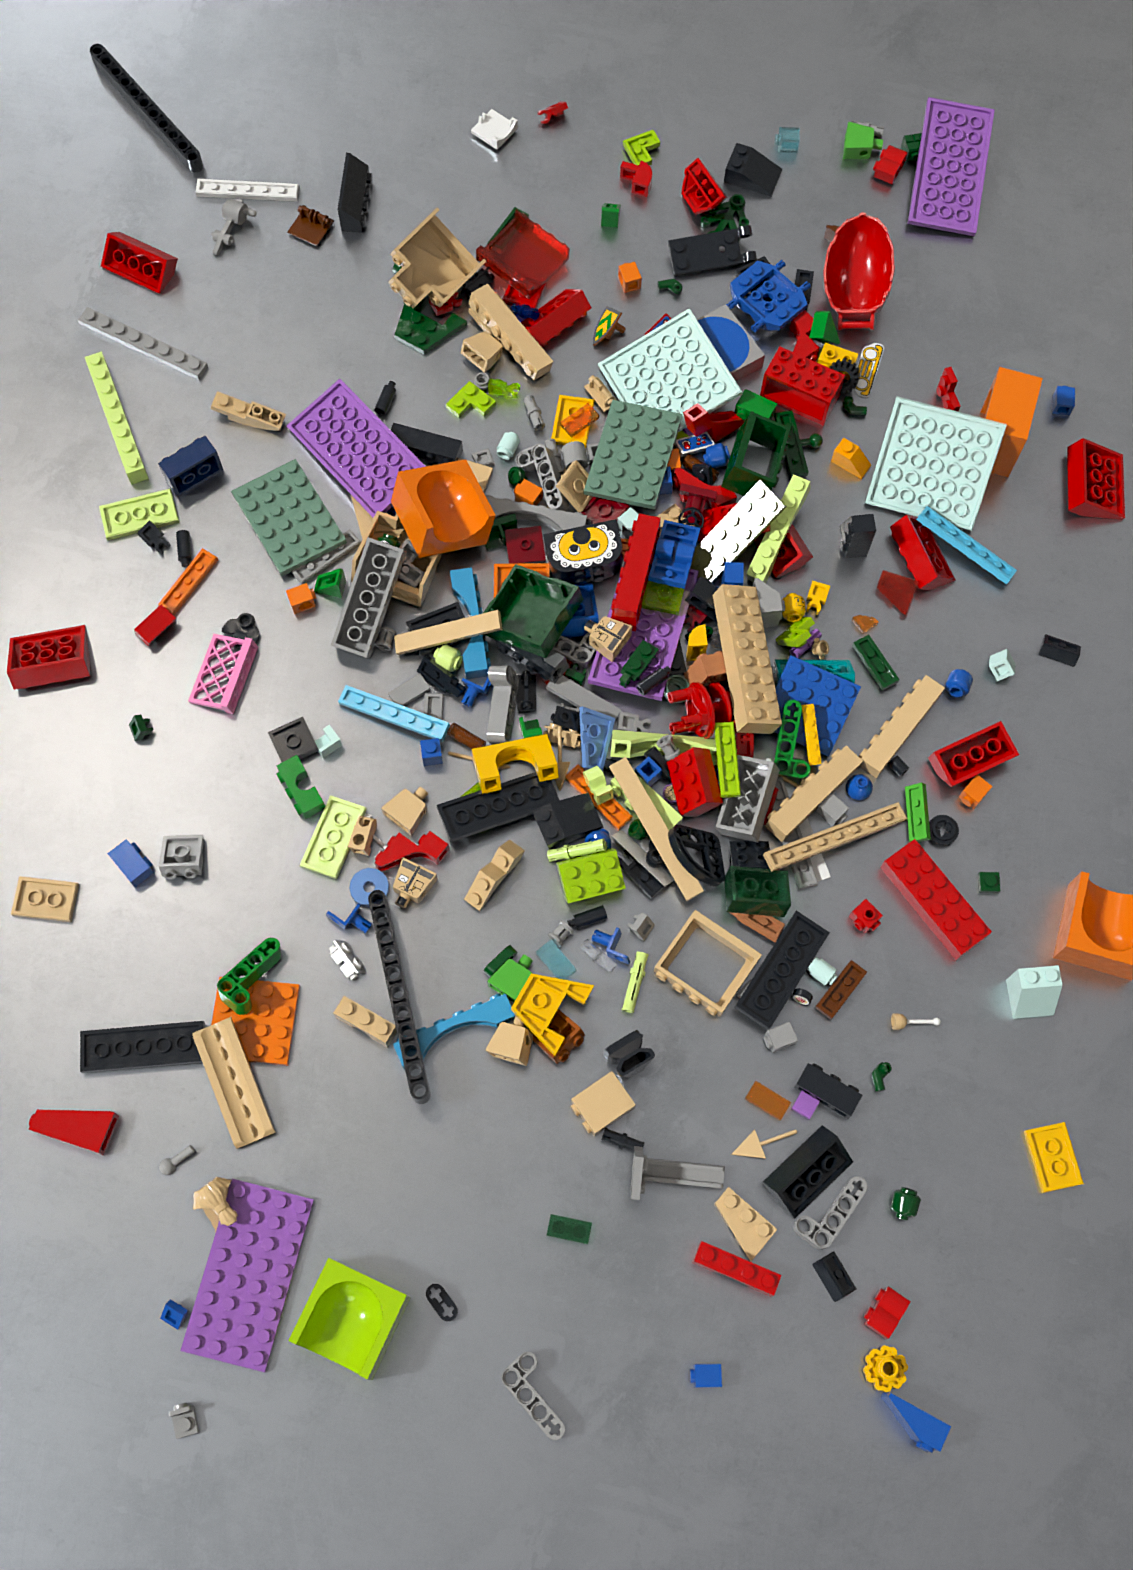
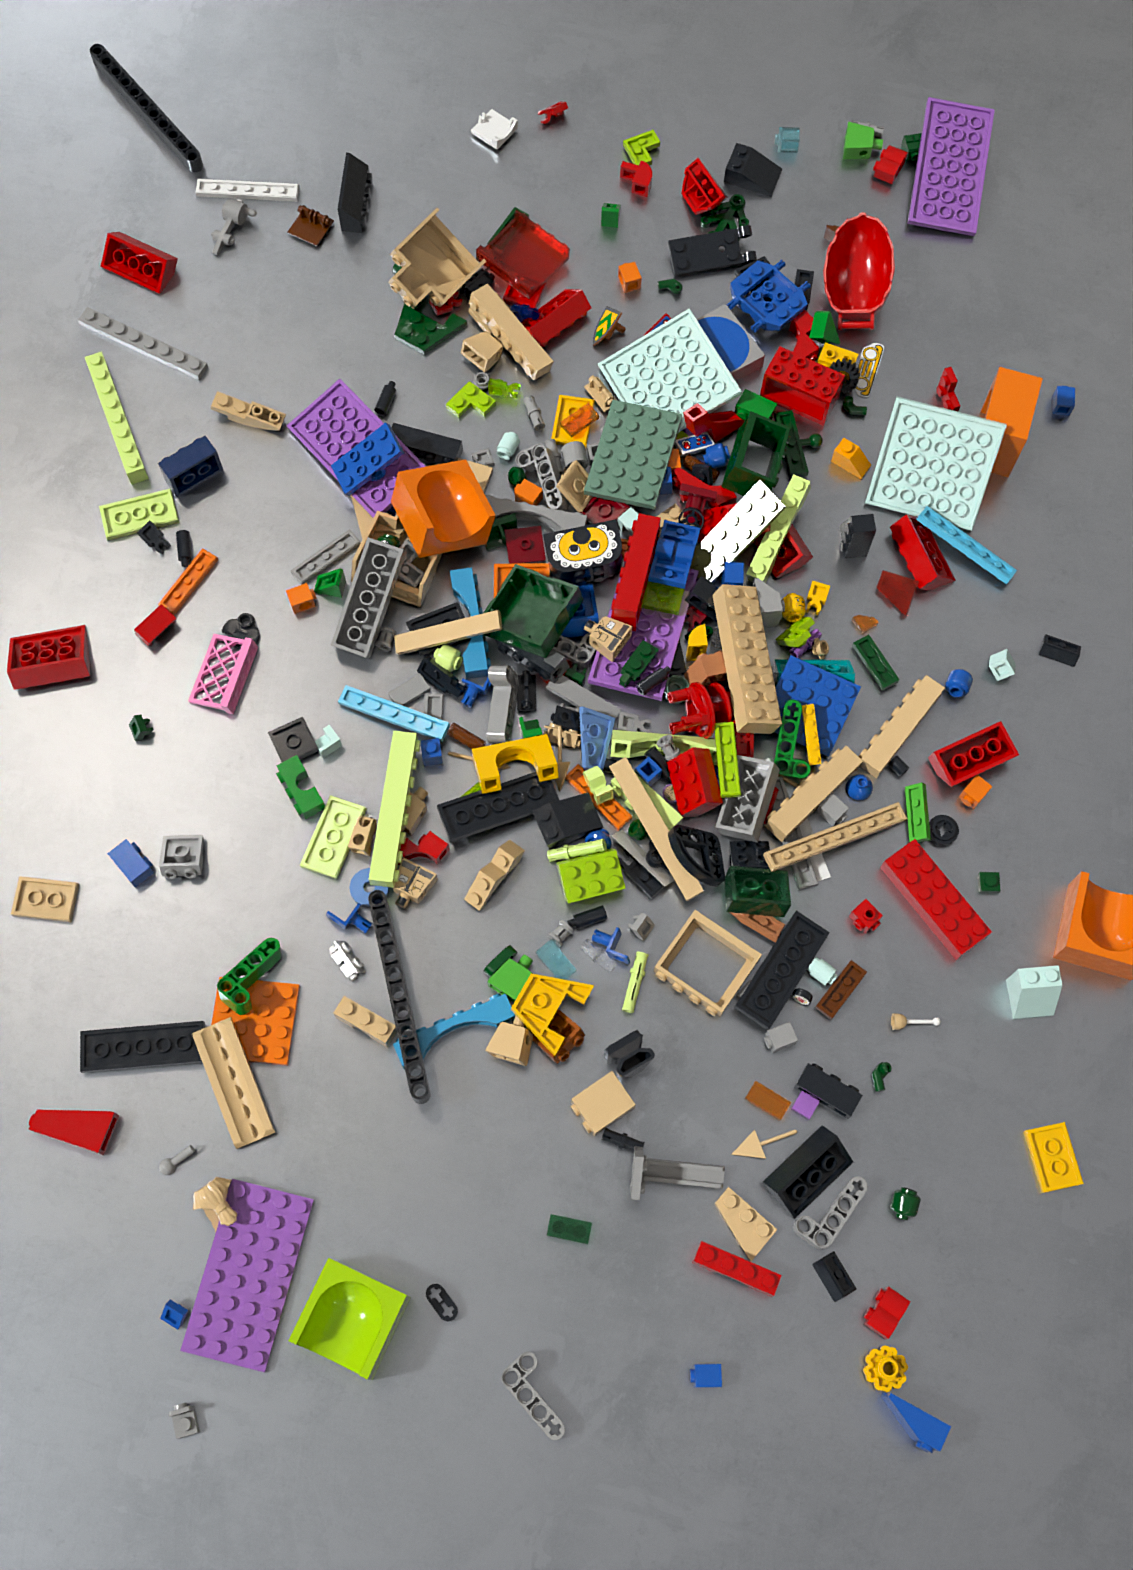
(288, 517): sand green plate -> none
(367, 459): none -> blue plate
(393, 809): none -> yellowish green brick
(1095, 481): red slope -> none

